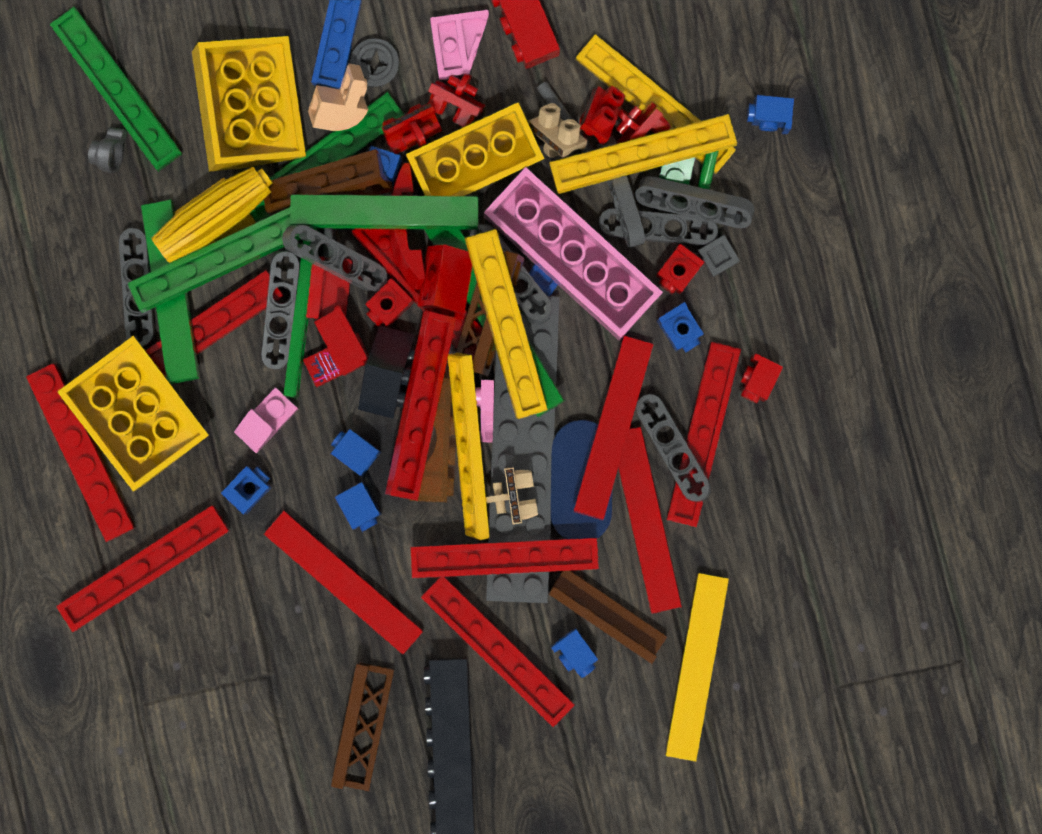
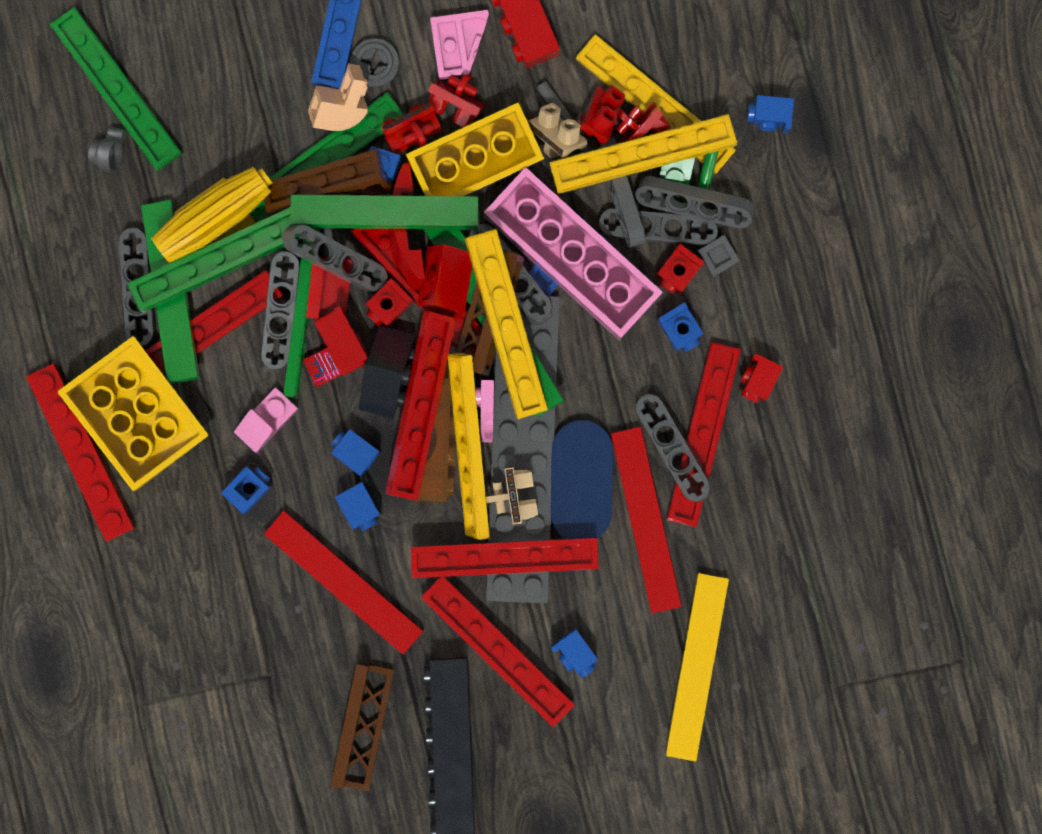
(143, 568): red plate -> none
(248, 102): yellow slope -> none
(607, 615): reddish brown fence -> none
(613, 428): red tile -> none

